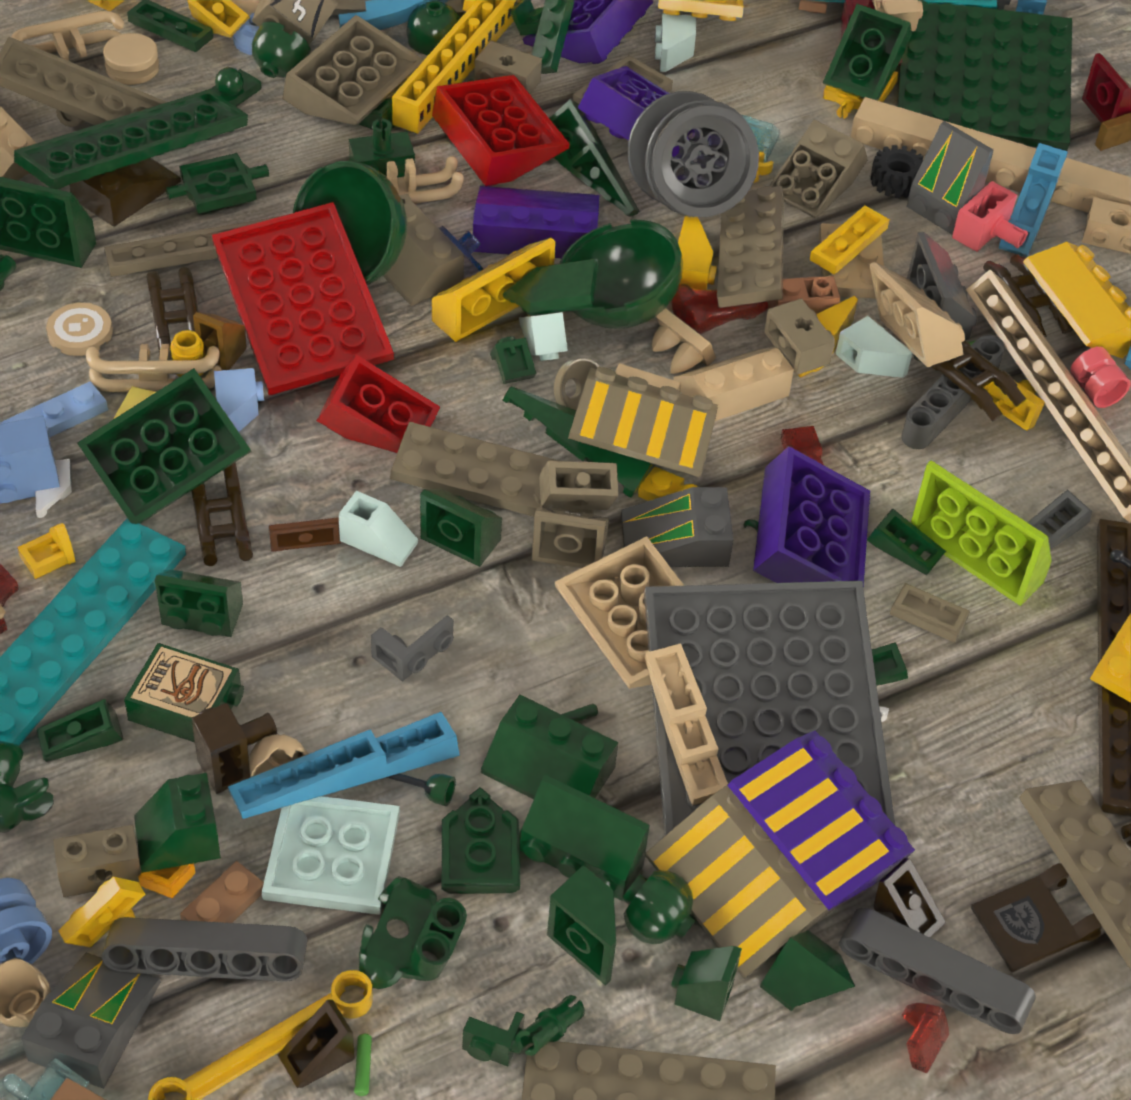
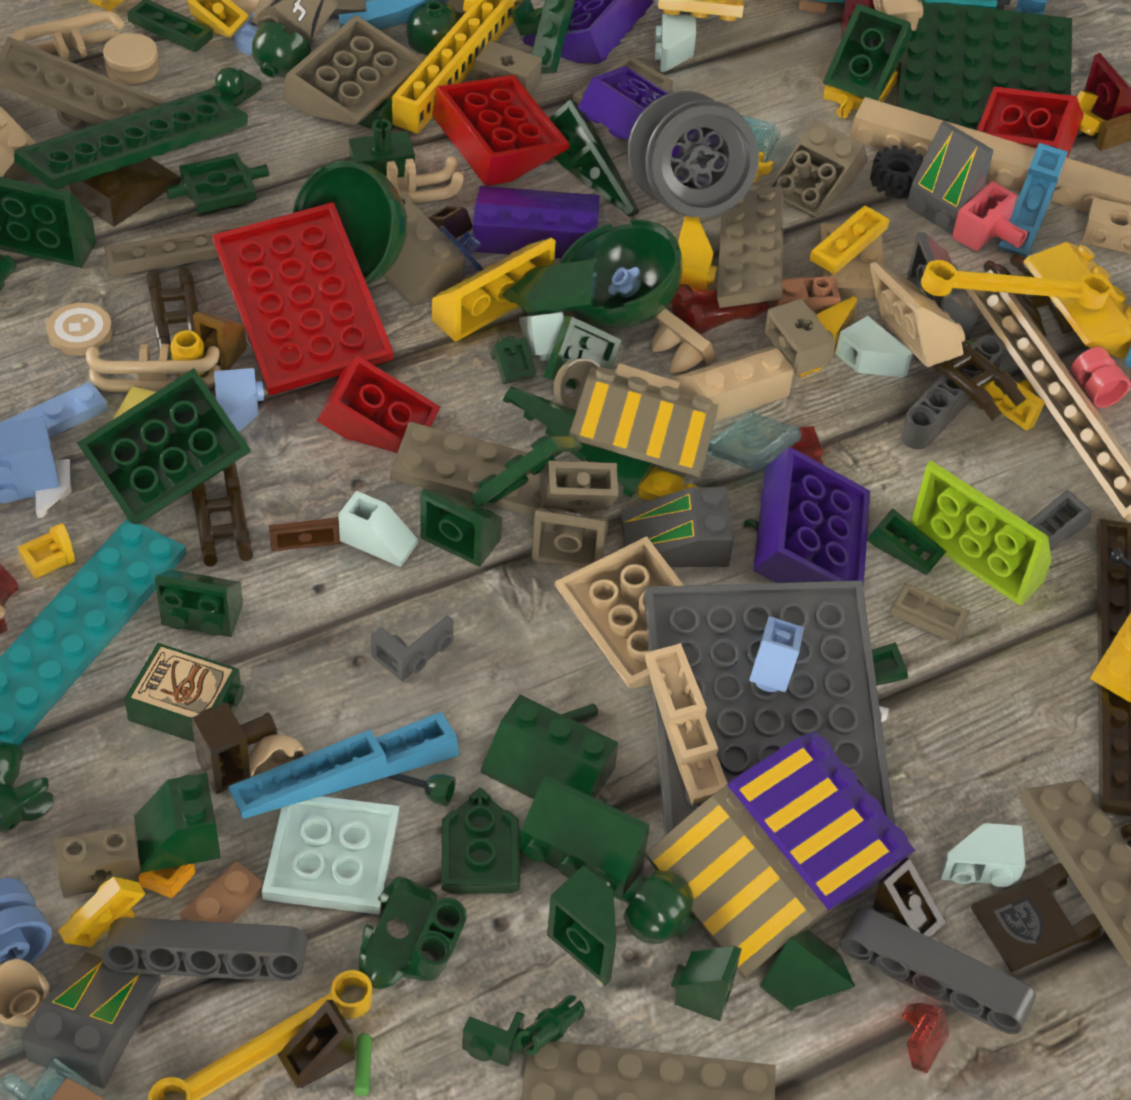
(80, 731): dark green slope -> none
(454, 219): none -> dark brown slope
(515, 476): none -> dark green wing
(578, 341): none -> plate
(625, 282): none -> light blue plate
(754, 441): none -> clear light blue tile
(776, 655): none -> light blue slope
(942, 277): none -> yellow piece
(987, 855): none -> light aqua slope
(1032, 118): none -> red slope
(1091, 122): none -> yellow bracket

